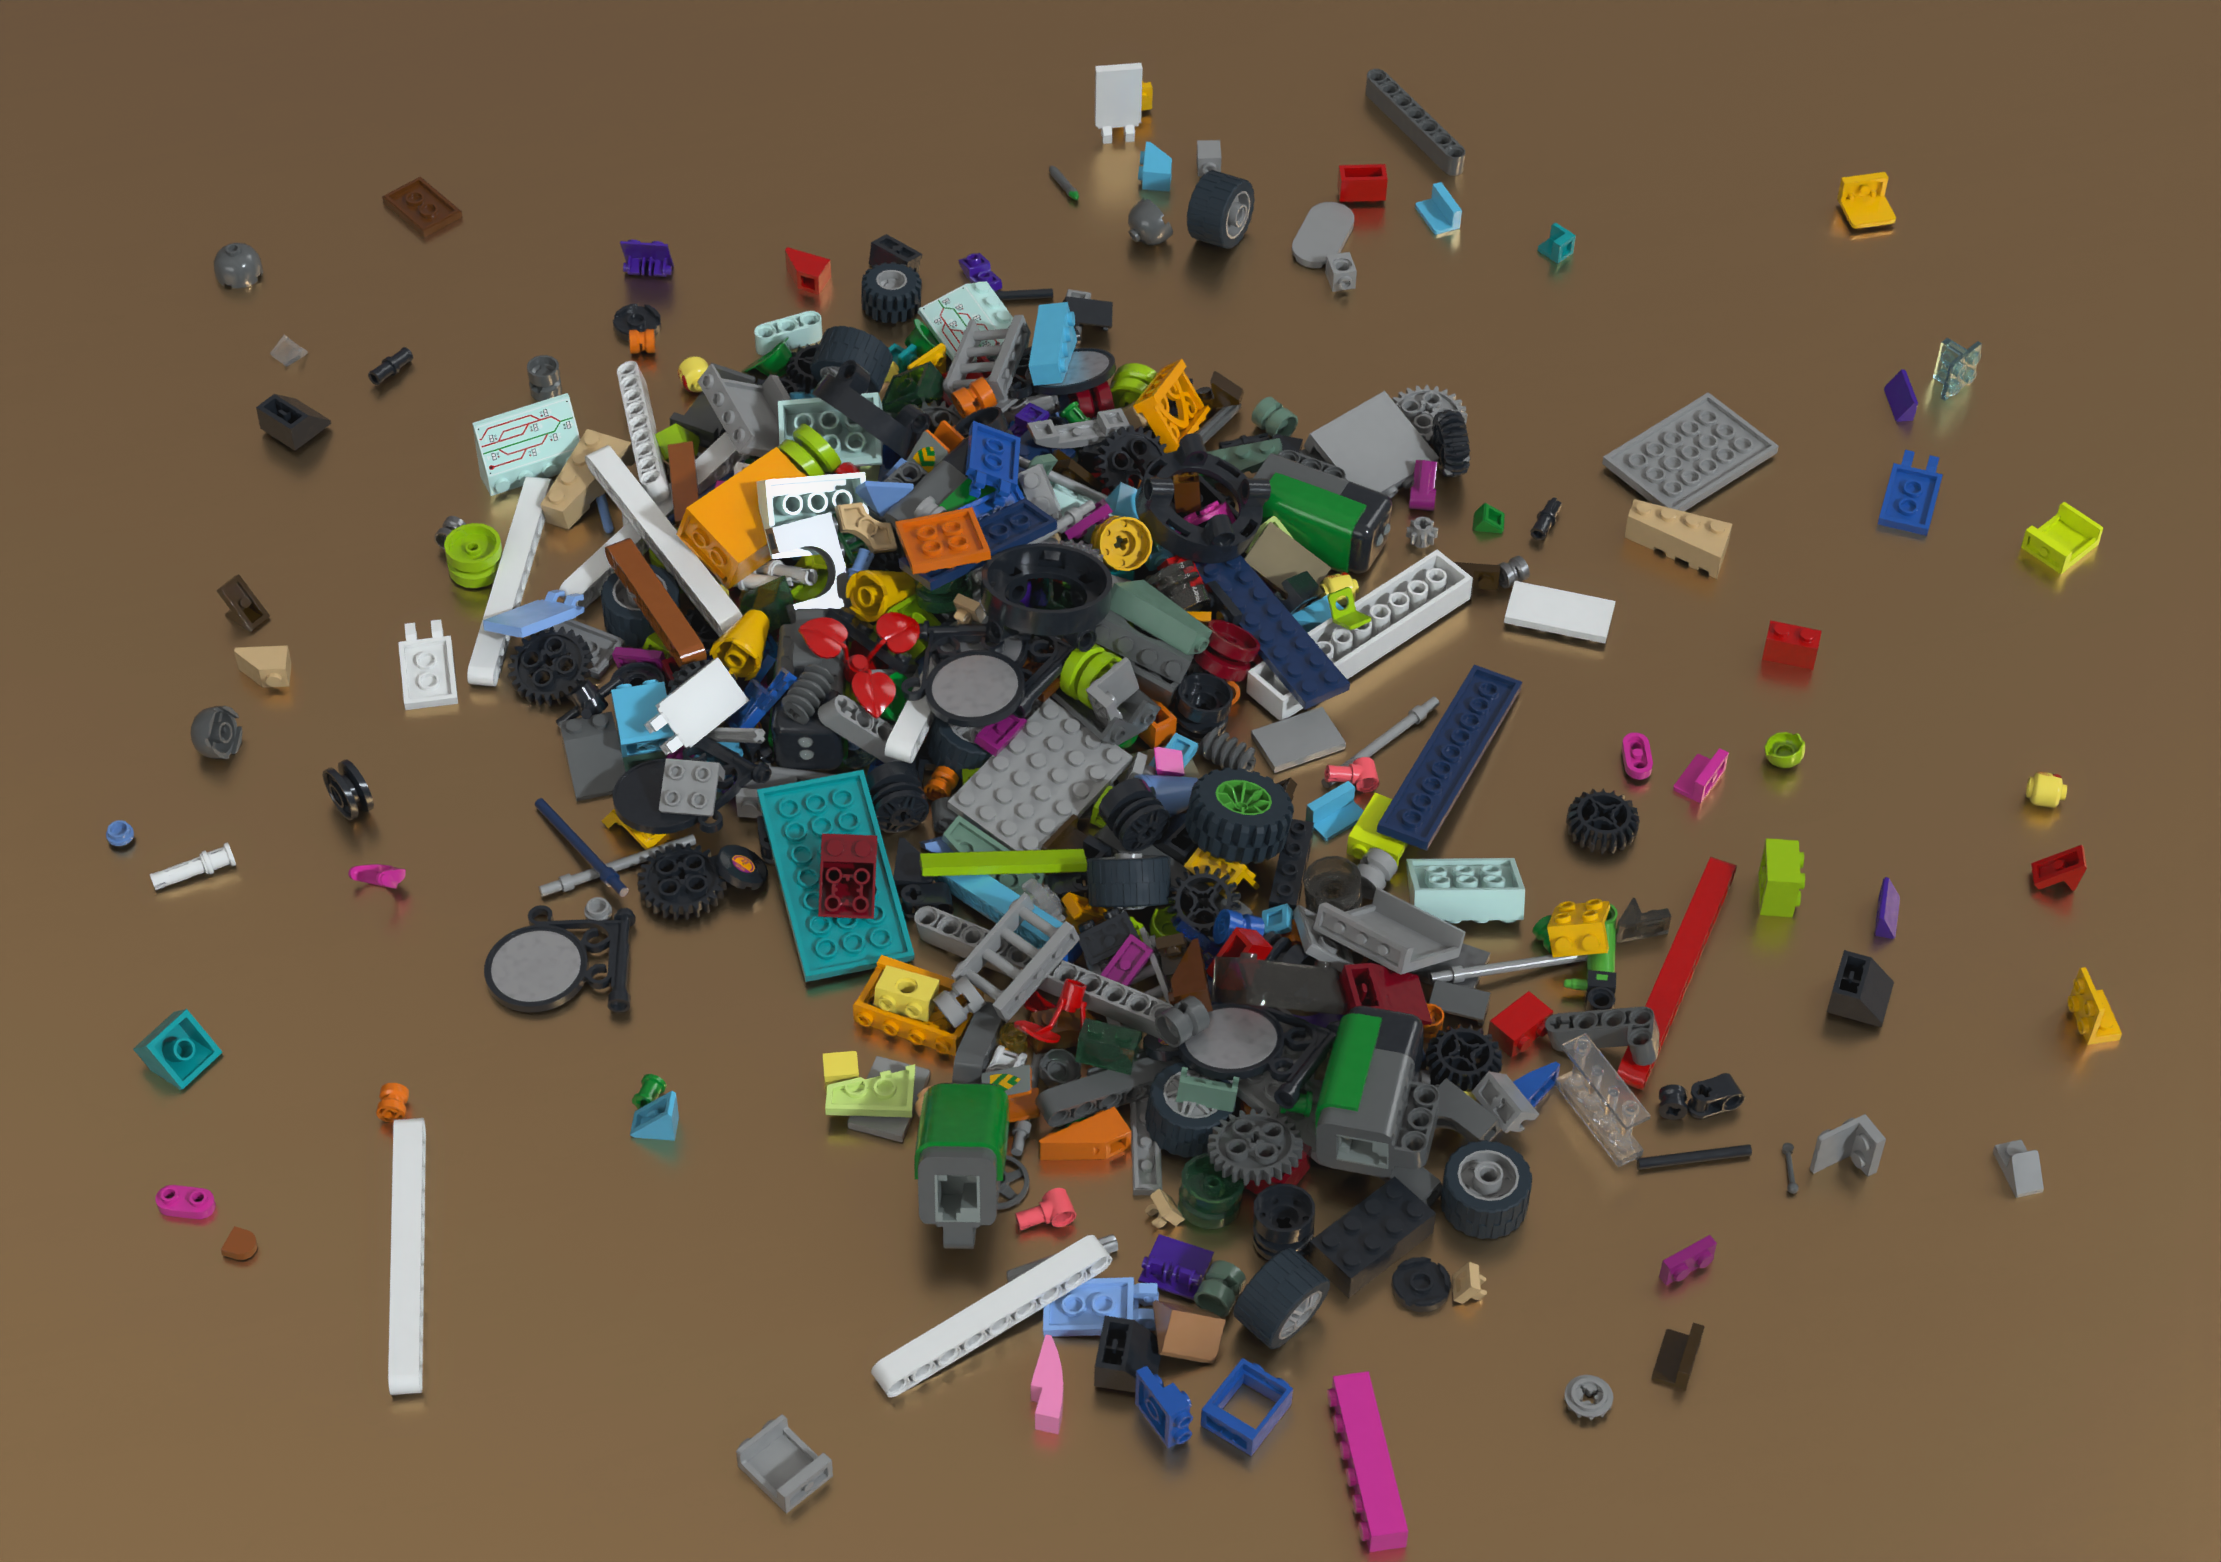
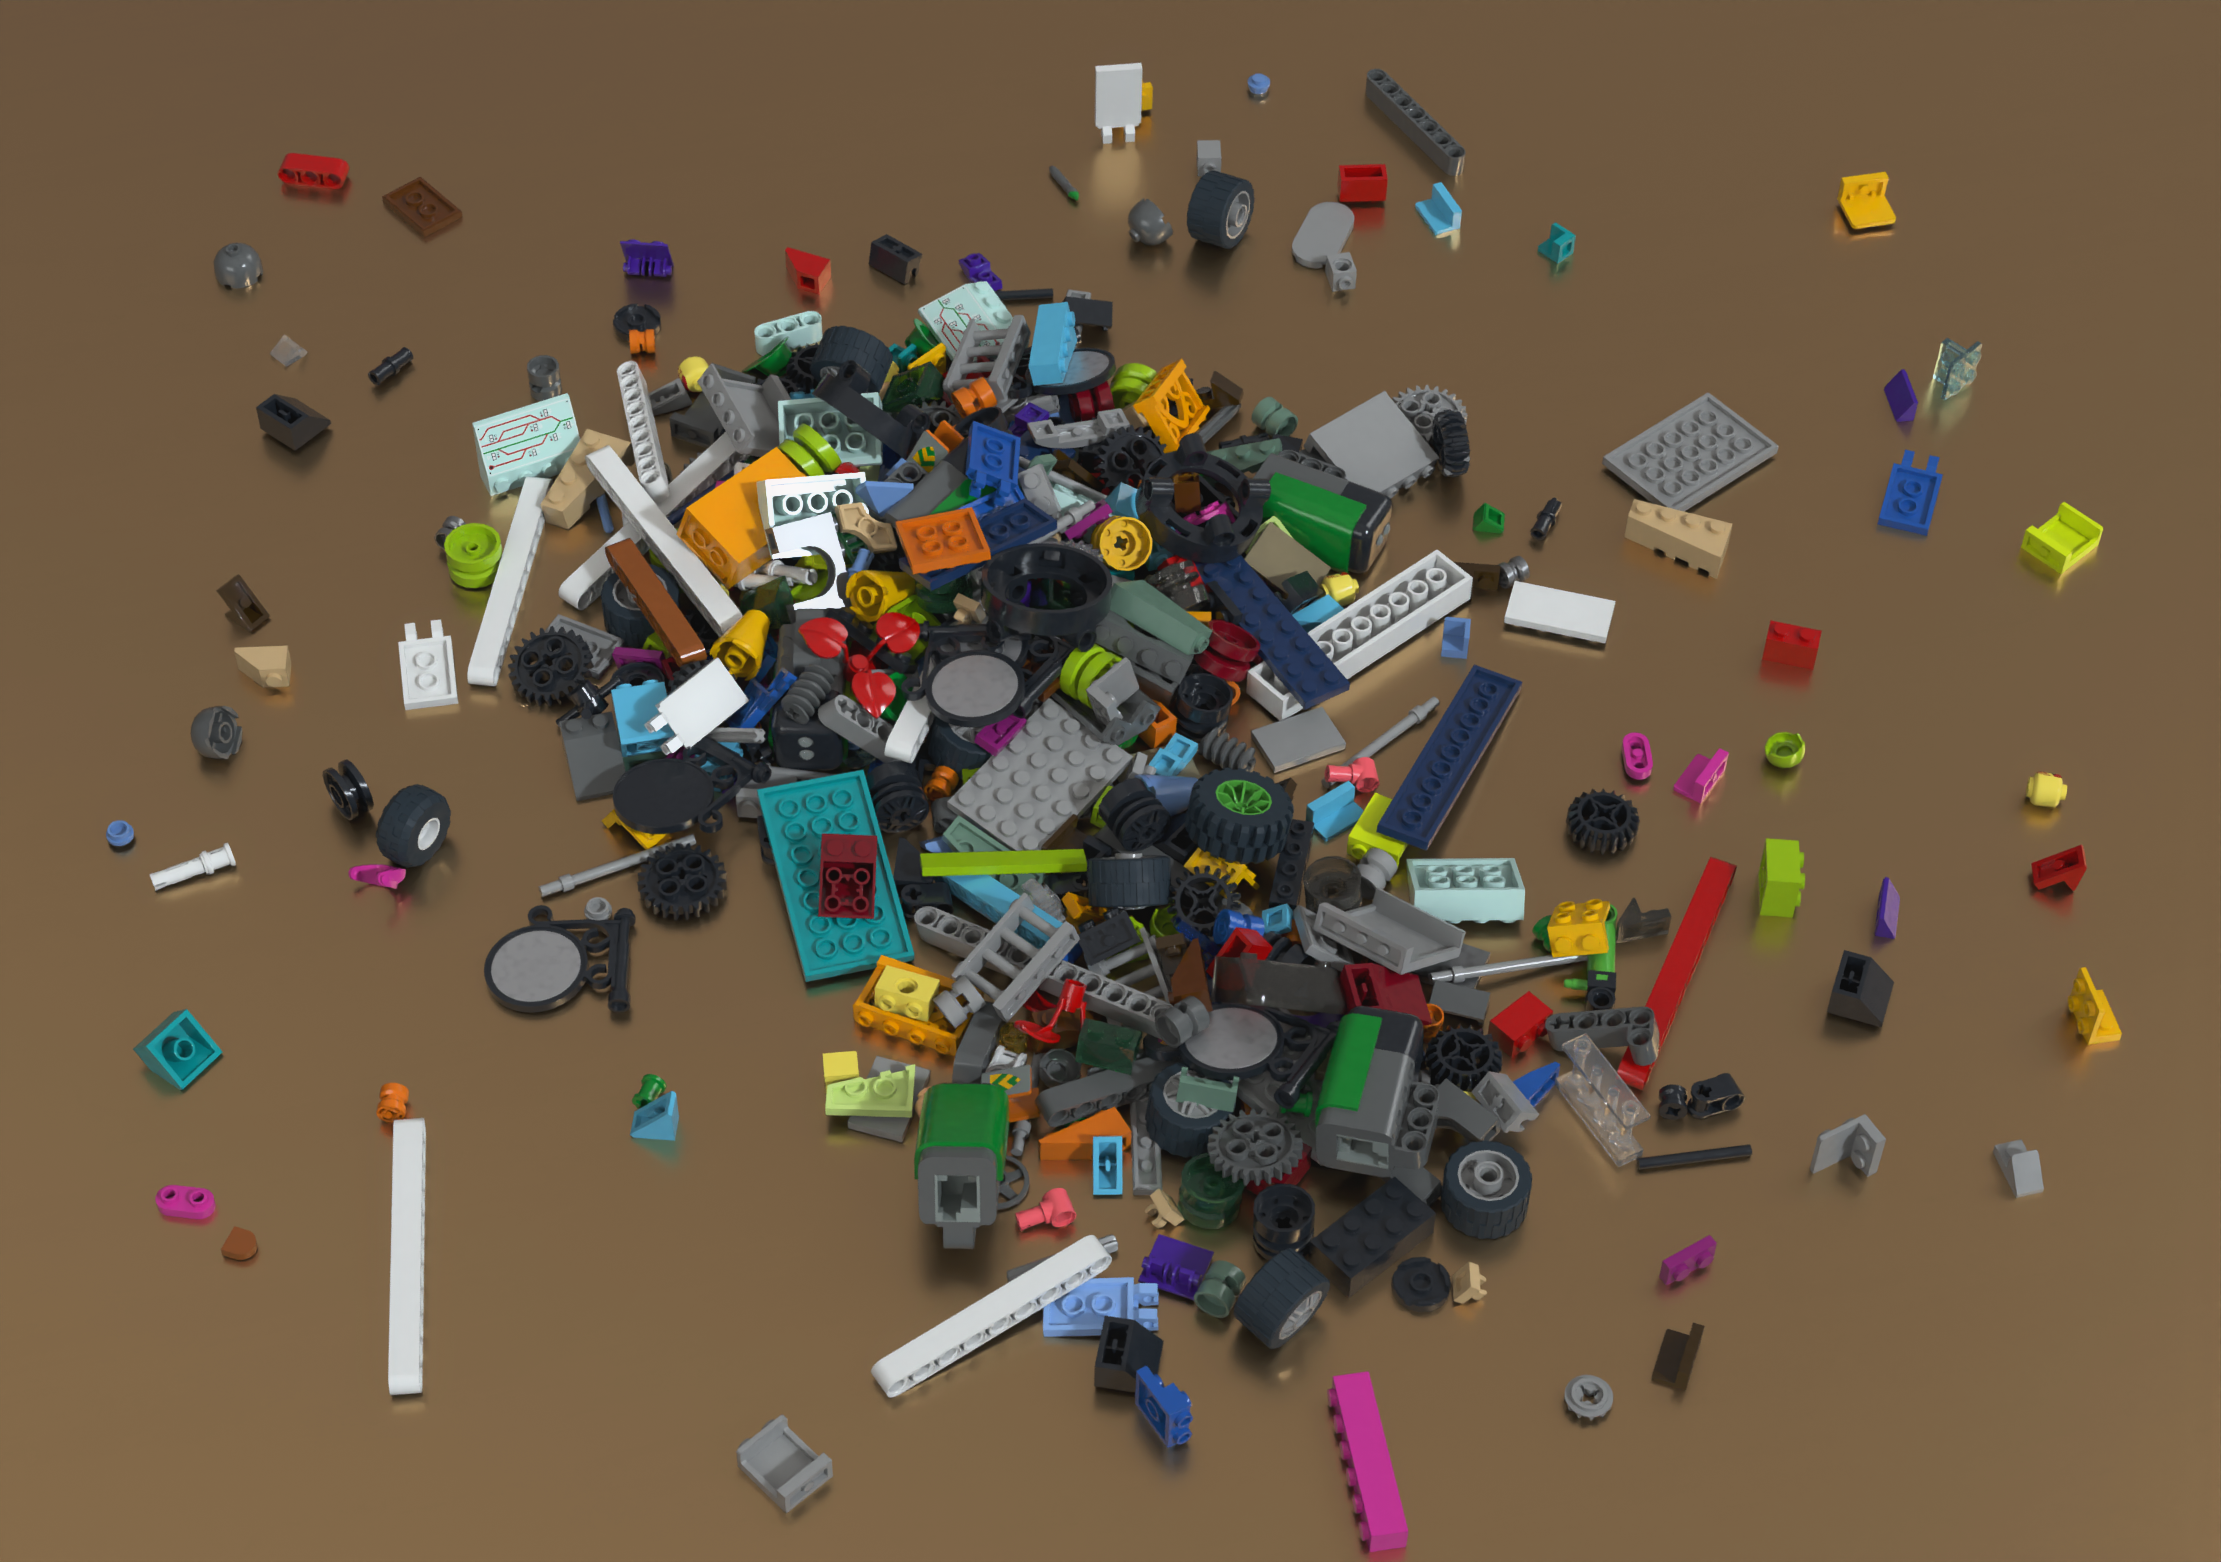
(313, 171): none -> red beam
(413, 825): none -> black wheel
(536, 615): light blue tile -> none
(607, 874): dark blue bar -> none
(672, 397): none -> light grey slope
(674, 435): lime slope -> none
(683, 477): dark orange tile -> none
(690, 787): light grey bracket -> none
(741, 867): black tile -> none
(891, 292): black wheel -> none
(928, 507): light grey wheel -> none
(1048, 1388): bright pink slope -> none
(1073, 414): green bush -> none
(1107, 1165): none -> medium azure slope
(1128, 961): magenta plate -> none
(1156, 169): medium azure slope -> none
(1169, 762): slope -> none
(1187, 1332): medium nougat slope -> none
(1231, 1428): blue window -> none
(1258, 83): none -> medium blue plate
(1347, 617): lime bracket -> none
(1422, 532): light grey gear -> none
(1423, 491): magenta piece -> none
(1455, 637): none -> medium blue panel
(1787, 1149): dark grey hinge -> none

